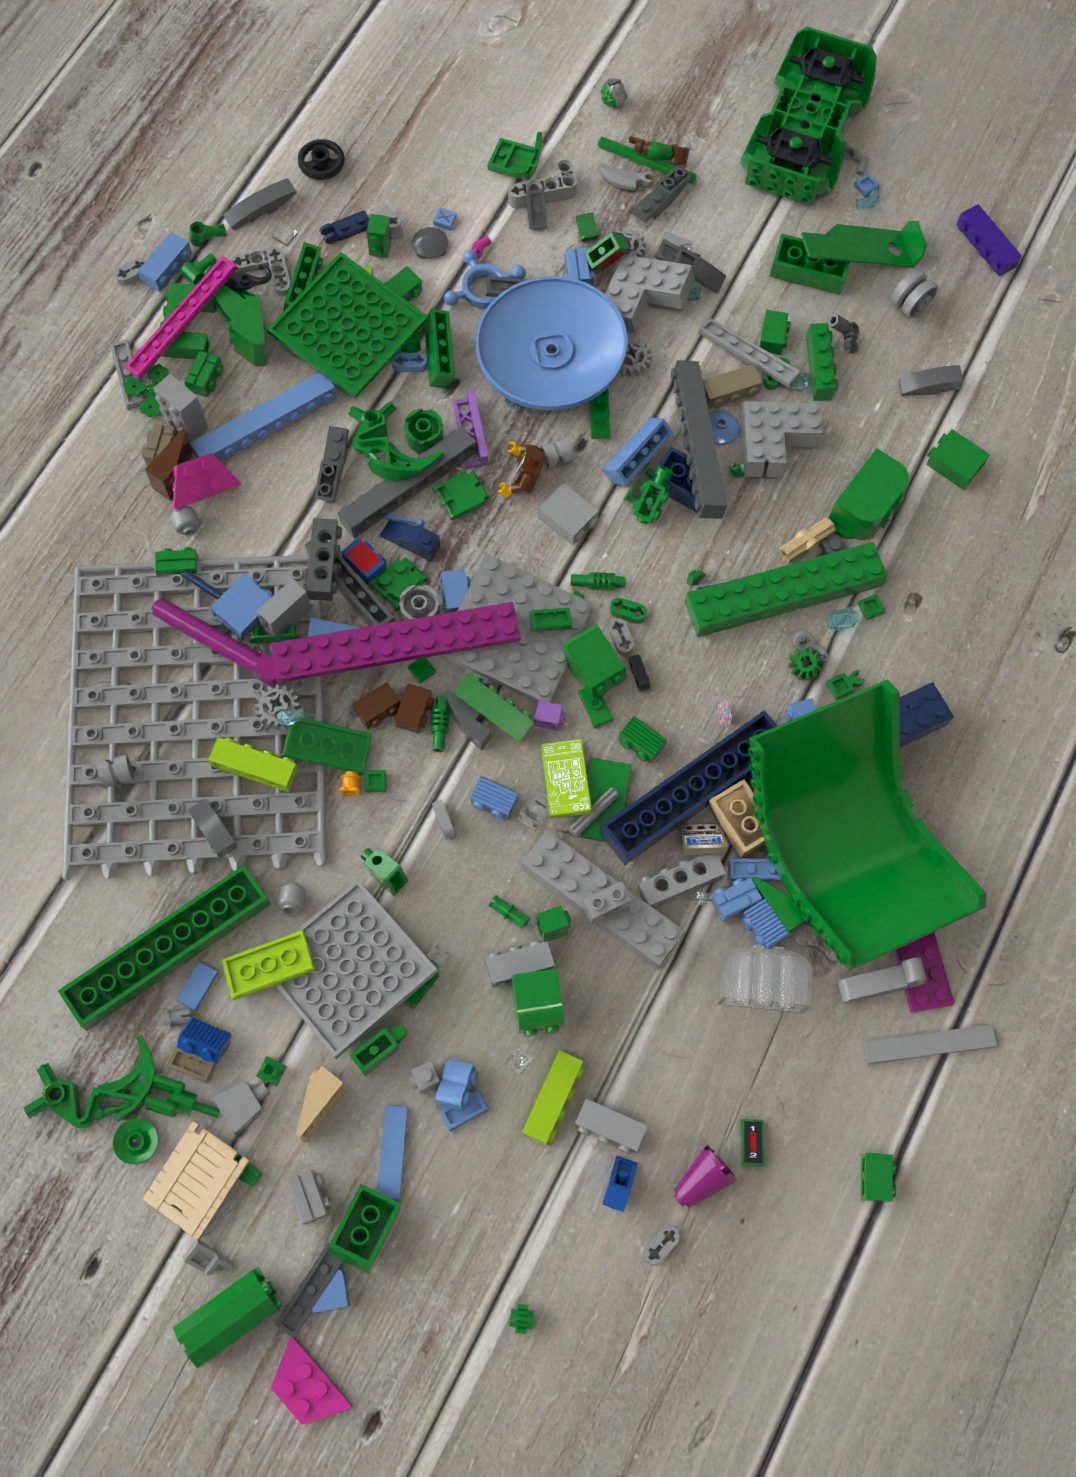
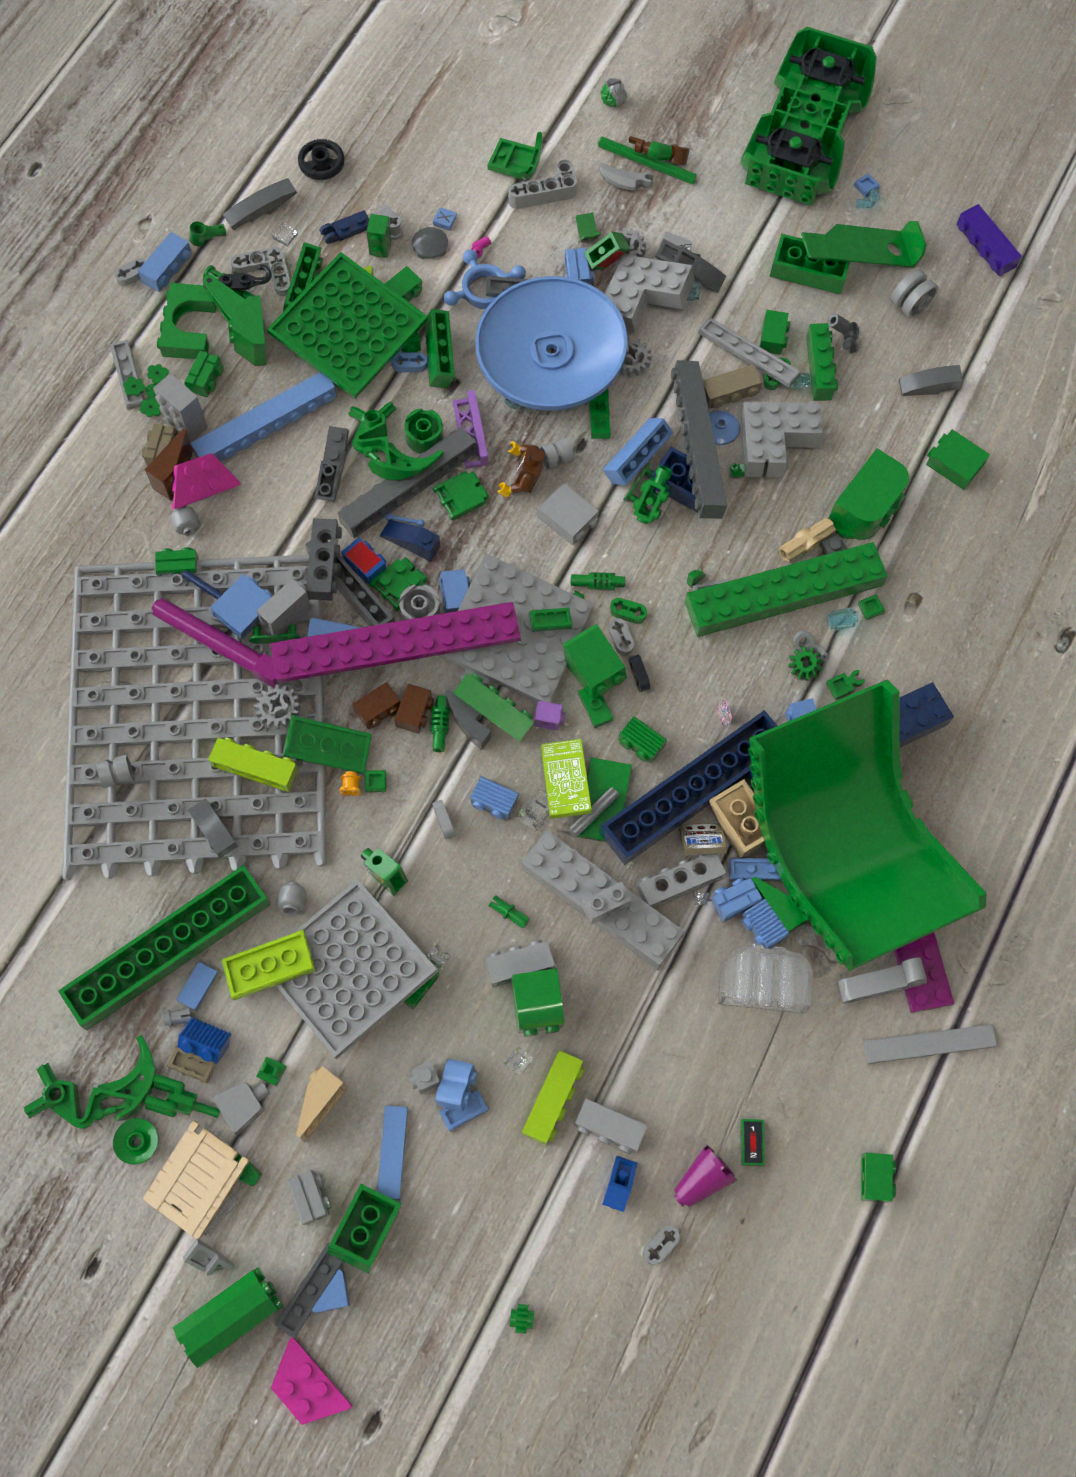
(181, 317): dark pink tile -> none
(195, 271): green pin -> none
(288, 718): clear light blue arm -> none
(378, 1049): green brick -> none
(421, 670): green tile -> none
(536, 208): dark grey plate -> none
(553, 923): green brick -> none
(663, 195): dark grey slope -> none
(851, 152): light grey plate -> none

